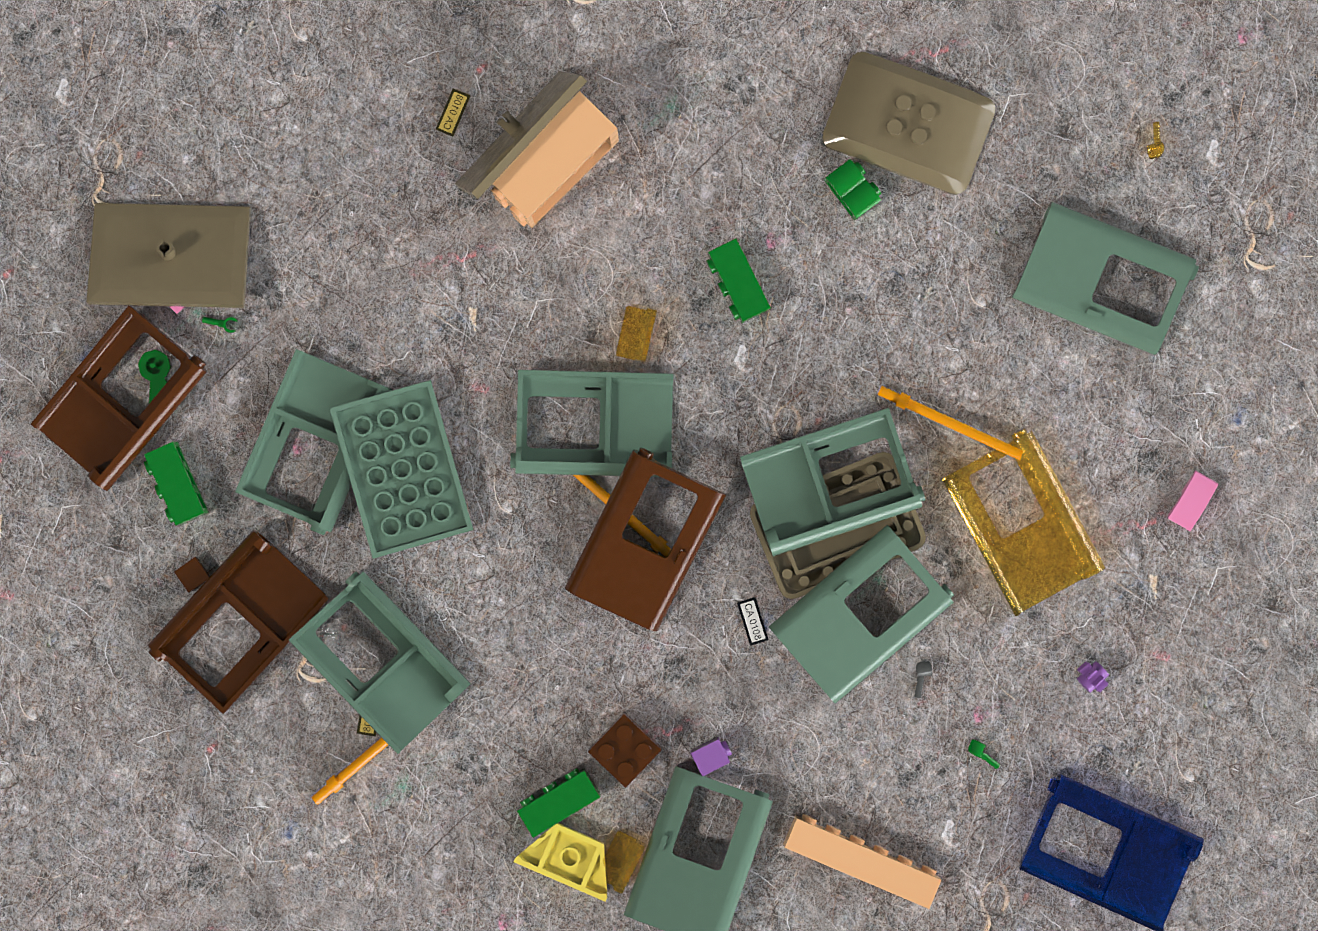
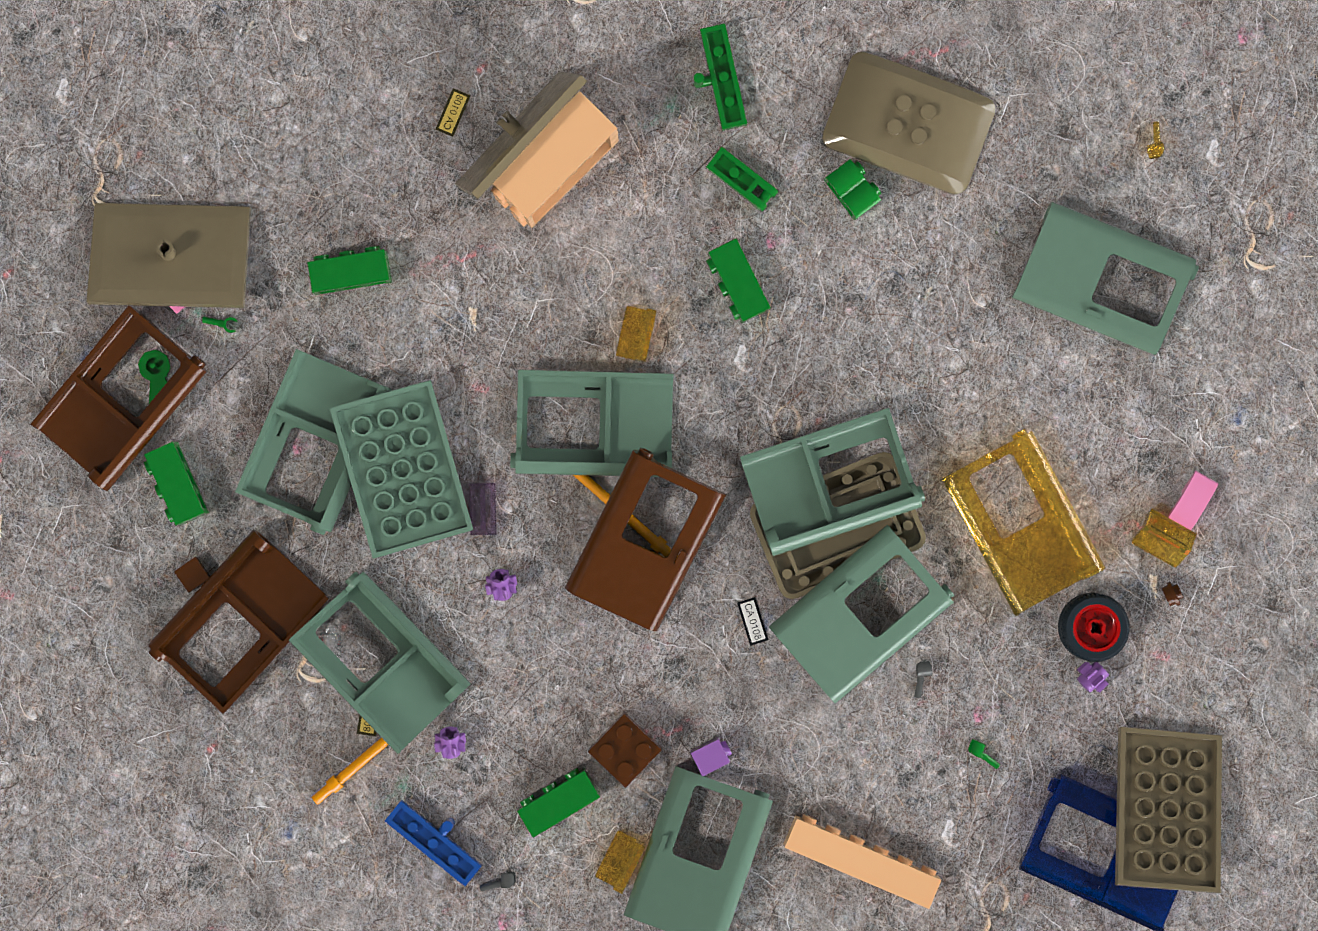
(349, 270): none -> green brick
(434, 842): none -> blue plate
(450, 742): none -> medium lavender gear
(472, 486): none -> clear purple tile
(501, 584): none -> medium lavender gear
(507, 880): none -> dark grey hand
(569, 859): light yellow wing -> none
(722, 77): none -> green plate
(741, 178): none -> green plate
(903, 401): light orange bar -> none
(1076, 627): none -> wheel
(1164, 538): none -> clear yellow panel
(1168, 810): none -> dark tan piece
(1172, 593): none -> reddish brown plate

